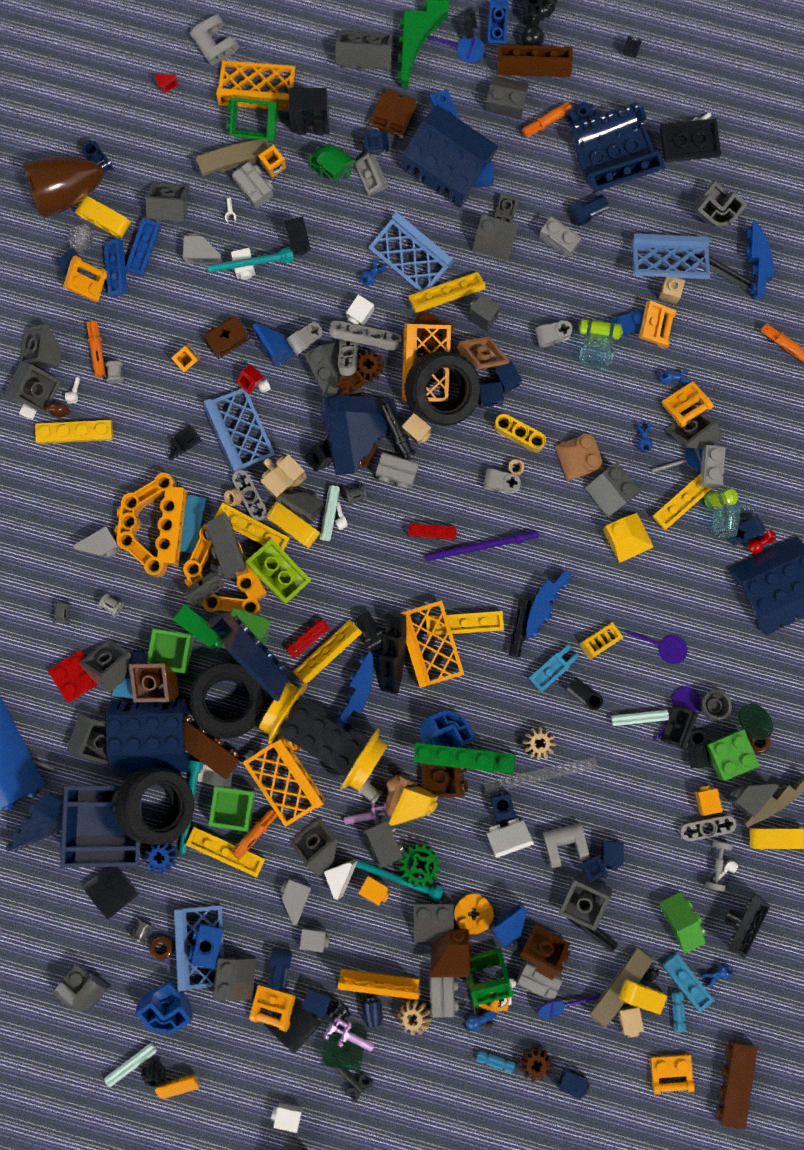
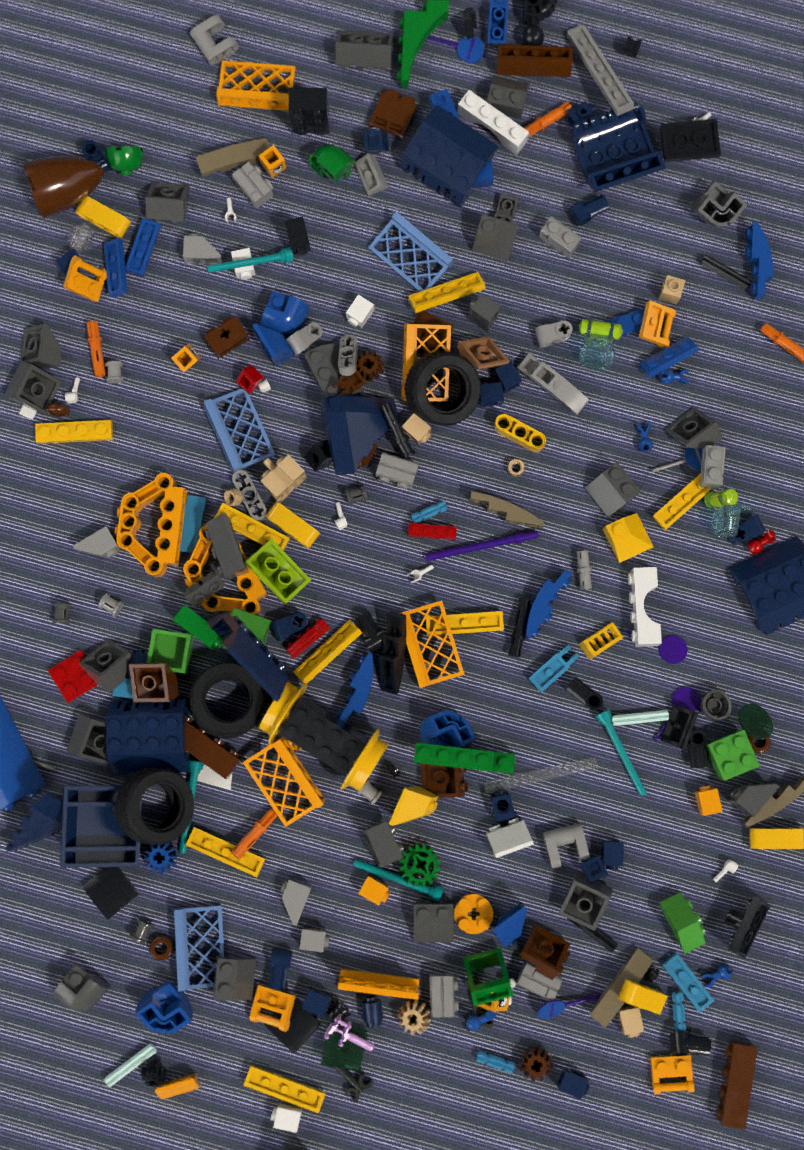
(124, 158): none -> green cylinder
(166, 82): red slope -> none
(184, 441): black slope -> none
(209, 957): blue brick -> none
(232, 808): bright green piece -> none
(272, 118): green window -> none
(284, 1088): none -> yellow plate
(285, 314): none -> blue brick
(285, 626): none -> dark blue piece
(302, 504): dark grey slope -> none
(316, 846): dark grey slope -> none
(329, 513): light aqua axle -> none
(339, 877): white slope -> none
(365, 335): light grey beam -> none
(367, 816): lavender piece -> none
(369, 276): blue arm -> none
(395, 788): medium nougat slope -> none
(418, 573): none -> white hand
(429, 512): none -> dark azure axle
(451, 955): reddish brown slope -> none
(479, 111): none -> white arch
(497, 481): light grey piece -> none
(513, 513): none -> dark tan slope
(539, 750): tan gear -> none
(553, 383): none -> light grey slope
(579, 457): medium nougat slope -> none
(584, 569): none -> light grey pin
(600, 70): none -> light grey plate
(605, 719): none -> teal piece
(645, 630): none -> white arch
(668, 357): none -> blue plate
(670, 246): medium blue fence -> none
(683, 400): light orange plate -> none
(684, 1044): none -> black piece
(718, 866): light grey wheel -> none
(720, 820): light grey beam -> none

